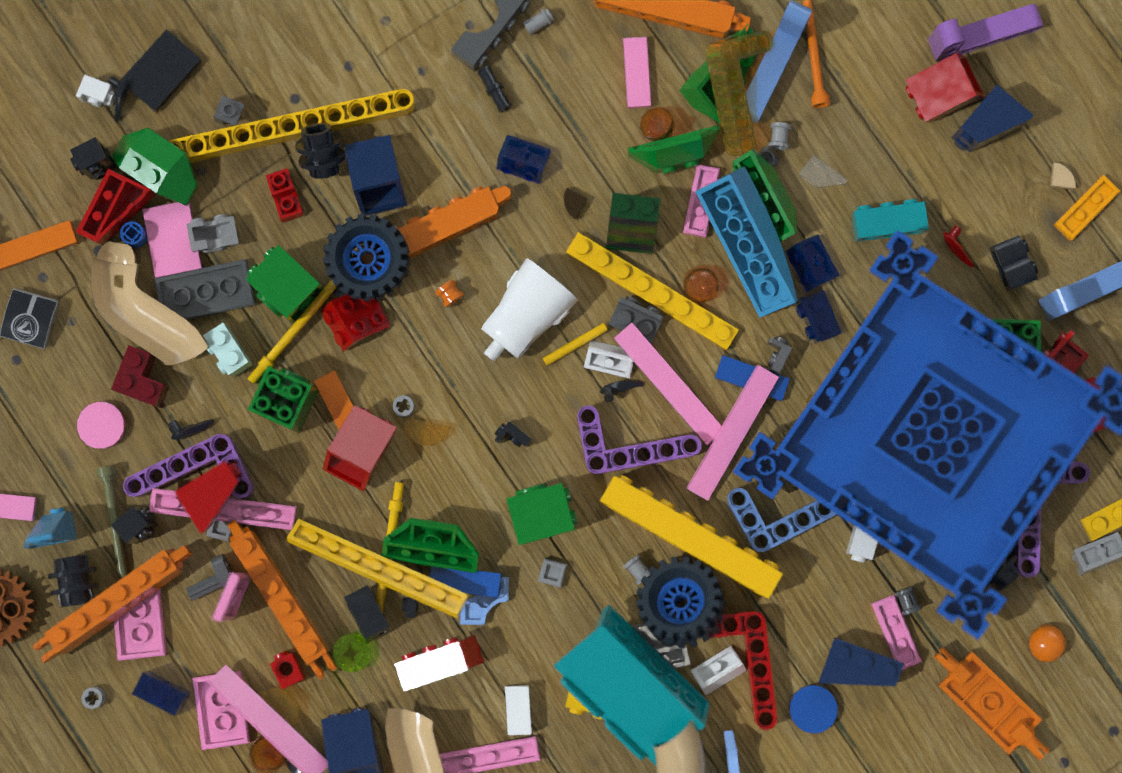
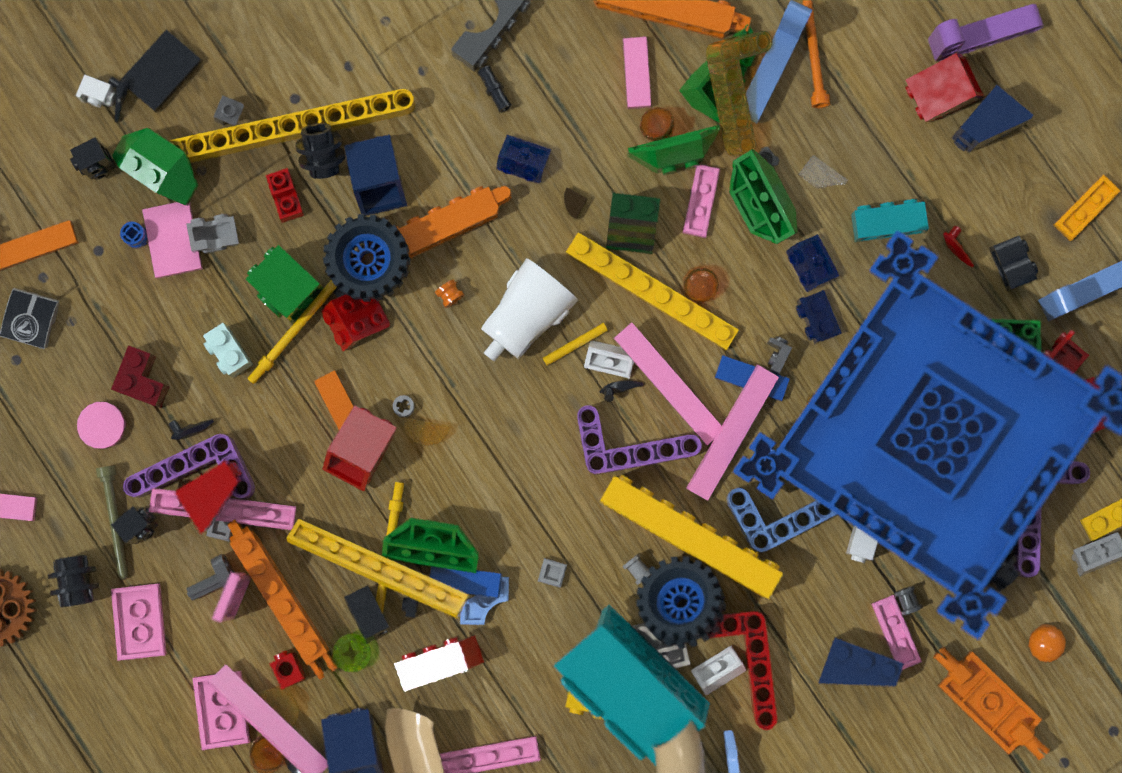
(52, 529): dark azure wedge -> none
(98, 703): light grey bush -> none
(113, 206): red wedge -> none
(113, 602): orange hinge -> none
(138, 314): tan animal -> none
(161, 693): clear blue brick -> none
(207, 290): dark grey tile -> none
(284, 398): green brick -> none
(516, 437): black bracket -> none
(518, 710): white slope -> none
(538, 21): light grey pin -> none
(541, 512): green brick -> none
(644, 319): dark grey bracket -> none
(749, 240): dark azure slope -> none
(779, 136): light grey bush -> none
(813, 709): blue tile -> none
(1062, 177): tan tile -> none

